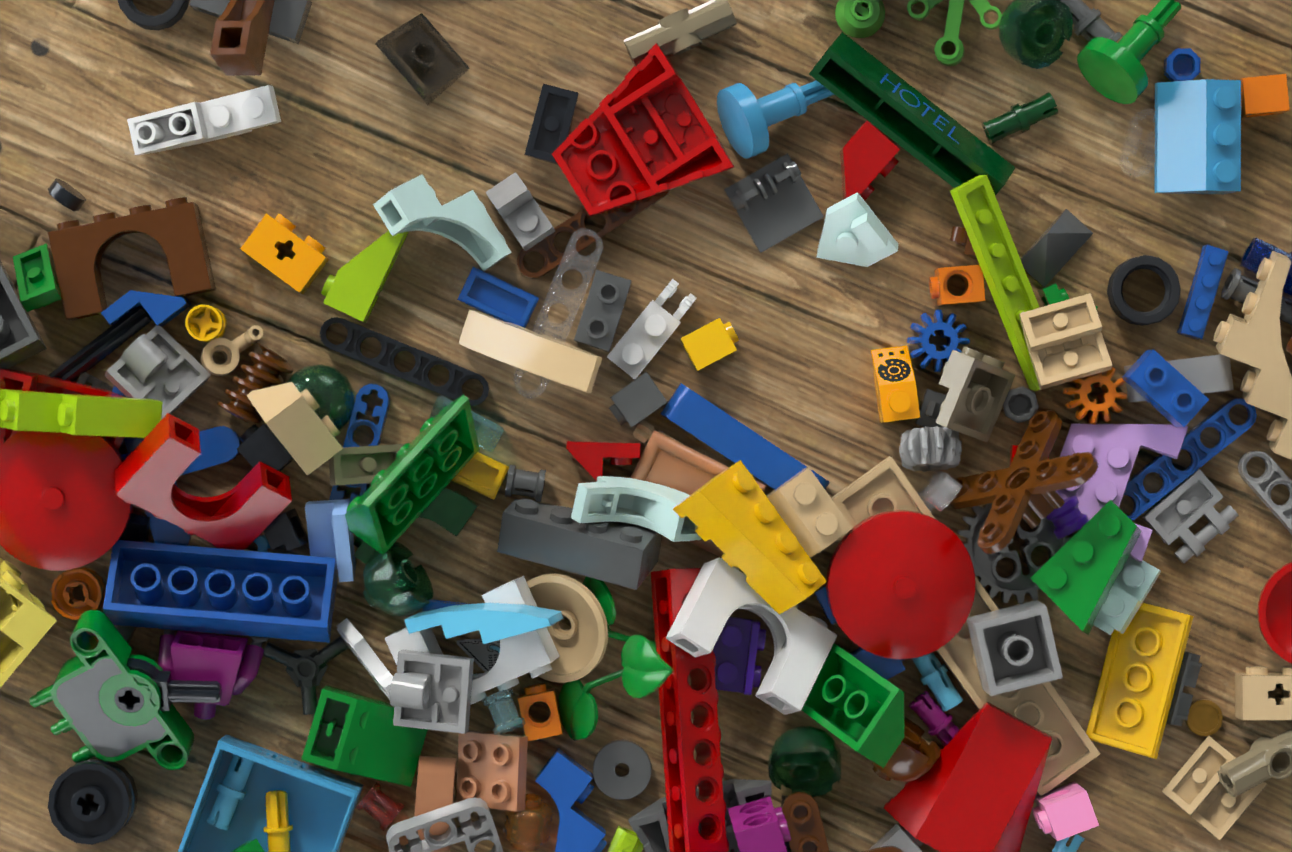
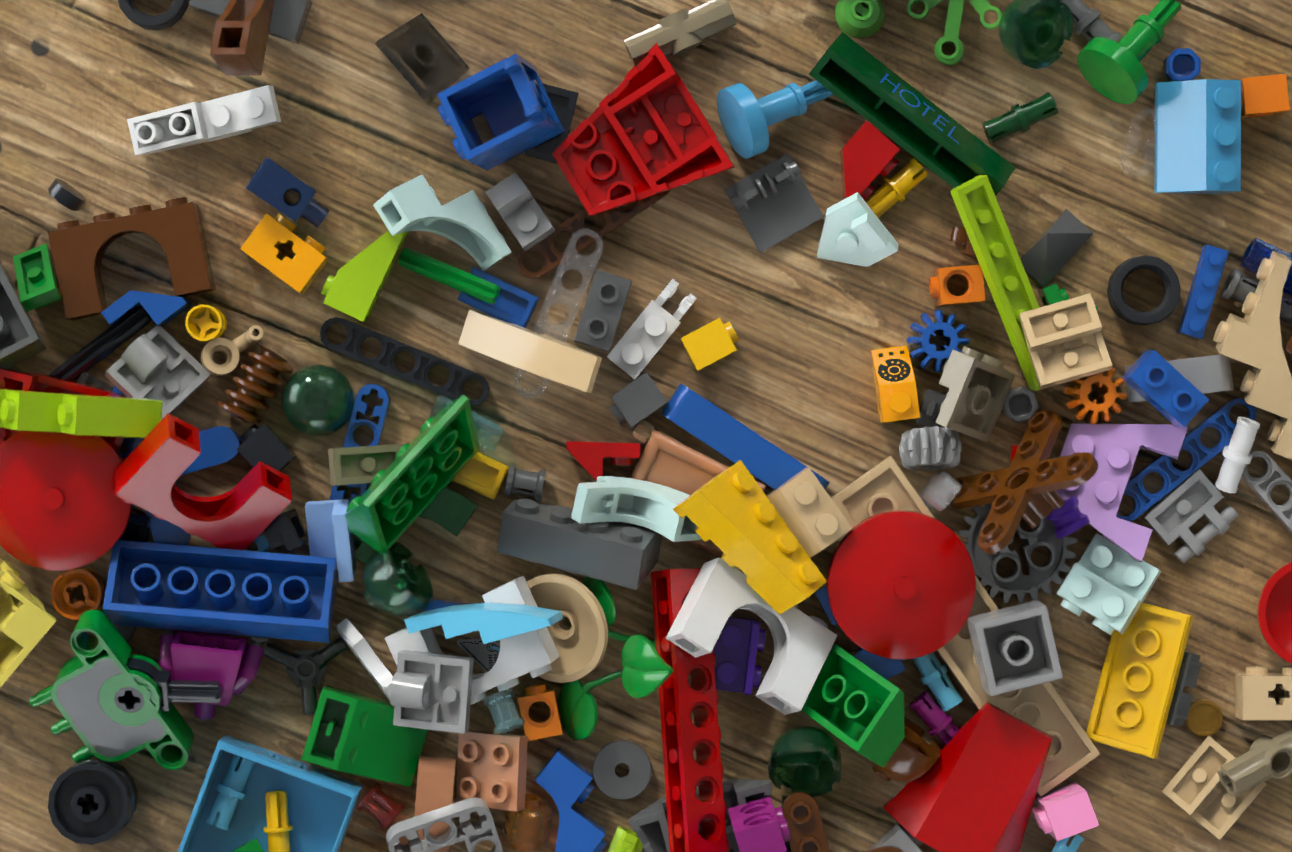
(270, 184): none -> dark blue torso
(297, 425): tan slope -> none
(449, 275): none -> green axle
(513, 106): none -> blue container
(896, 187): none -> yellow axle
(1088, 565): green wedge -> none
(1237, 455): none -> white pin

